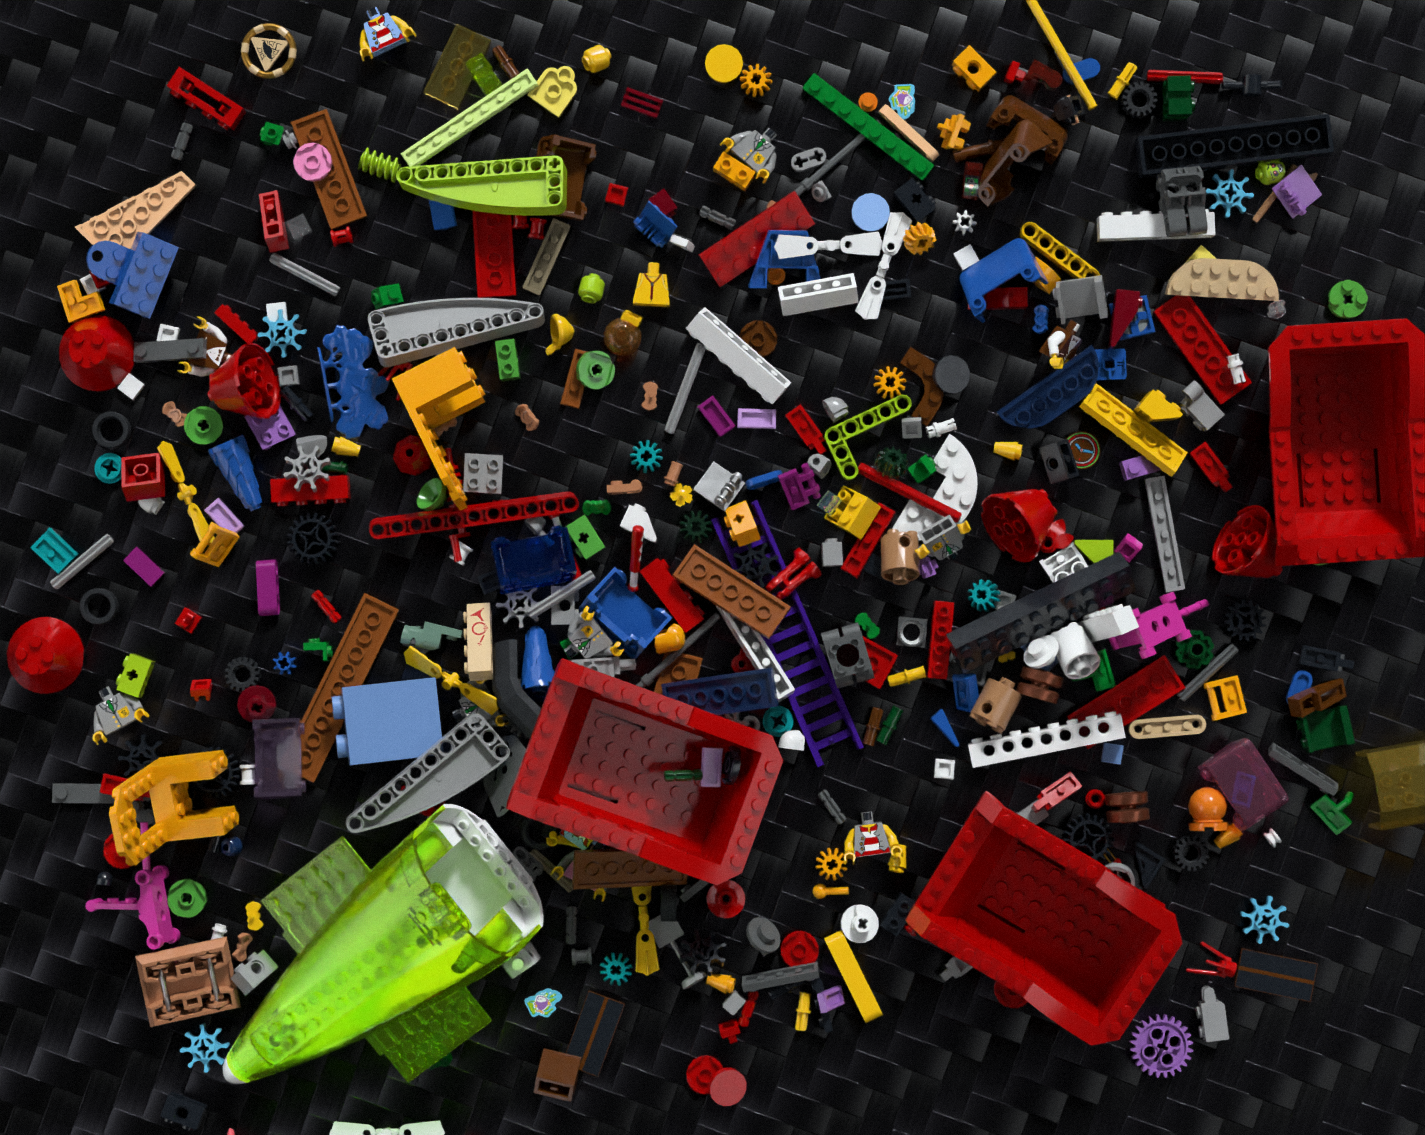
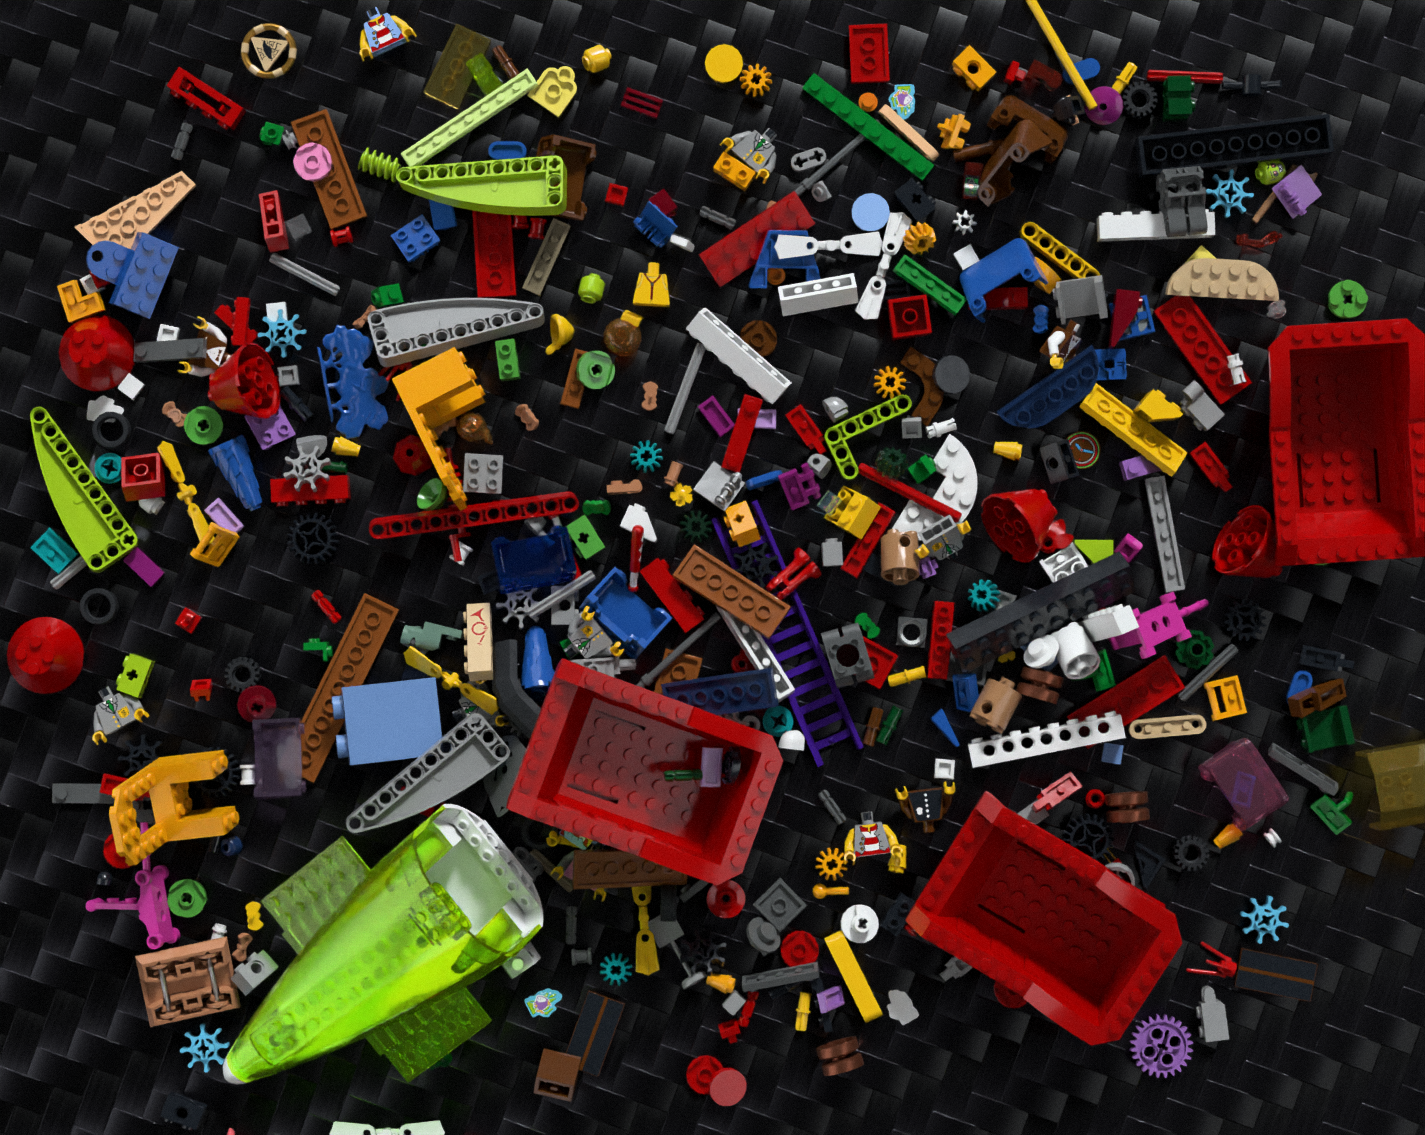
(80, 514): none -> lime beam
(101, 406): none -> white sticker
(241, 317): none -> red piece
(267, 587): magenta beam -> none
(290, 660): blue gear -> none
(360, 322): none -> nougat piece
(415, 238): none -> blue hinge
(473, 428): none -> clear orange hat
(507, 150): none -> blue tile
(670, 639): light orange hair -> none
(742, 433): none -> red plate
(779, 905): none -> dark grey plate
(840, 1056): none -> copper wheel
(869, 53): none -> red plate
(901, 1007): none -> white sticker
(909, 317): none -> red brick
(926, 804): none -> torso
(929, 285): none -> green fence
(1114, 105): none -> magenta dish
(1207, 809): orange tile -> none
(1272, 237): none -> clear red piece

